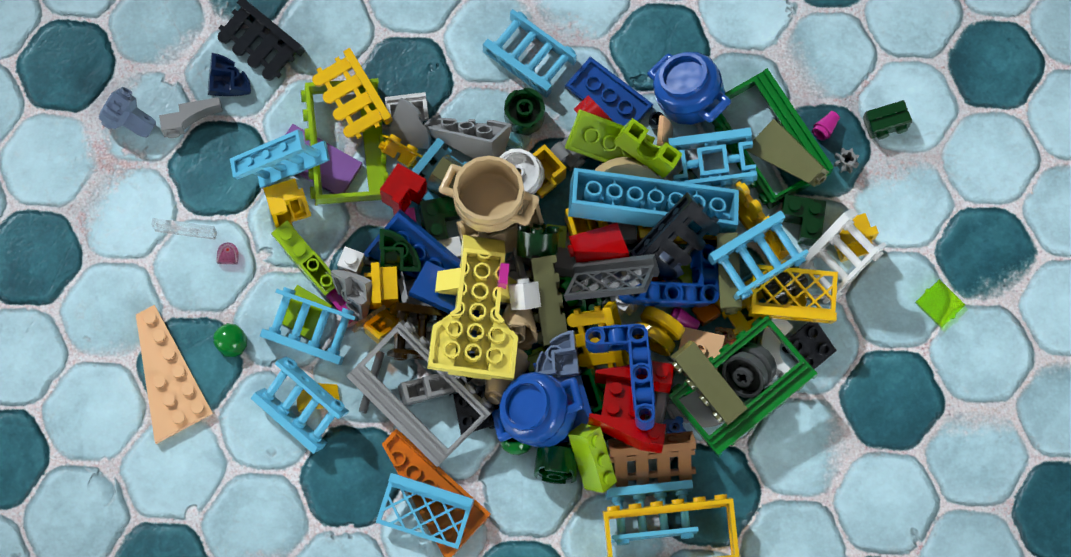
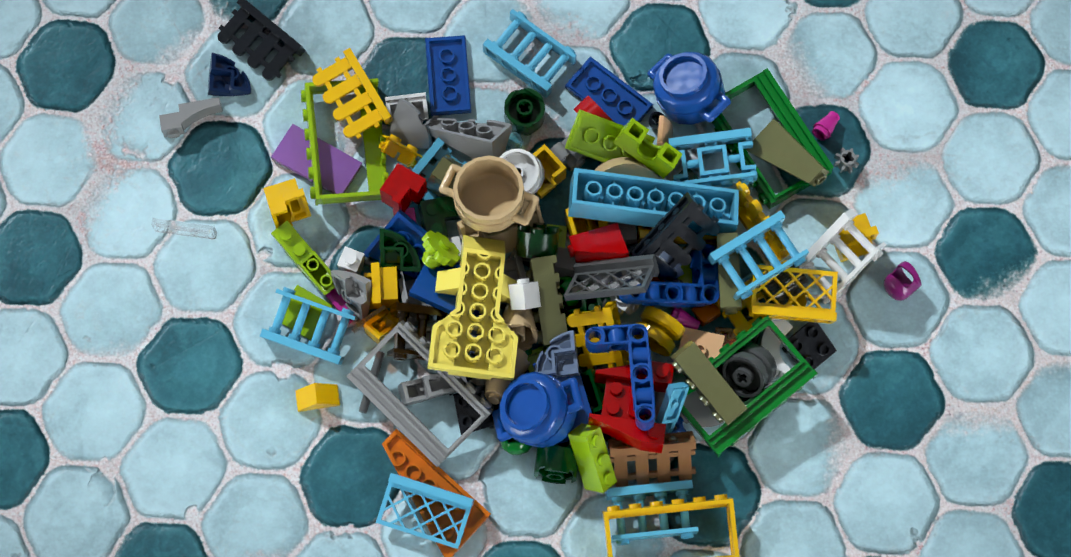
(123, 111): sand blue piece -> none
(171, 388): light nougat wing -> none
(227, 254): clear pink tile -> none
(230, 340): green hair -> none
(279, 159): medium azure fence -> none
(286, 418): medium azure fence -> none
(439, 250): none -> lime plant
(448, 75): none -> blue tile
(503, 275): dark pink tile -> none
(672, 405): none -> medium azure hinge
(808, 214): dark green brick -> none
(887, 120): dark green brick -> none
(899, 285): none -> magenta helmet
(940, 303): clear neon green piece -> none

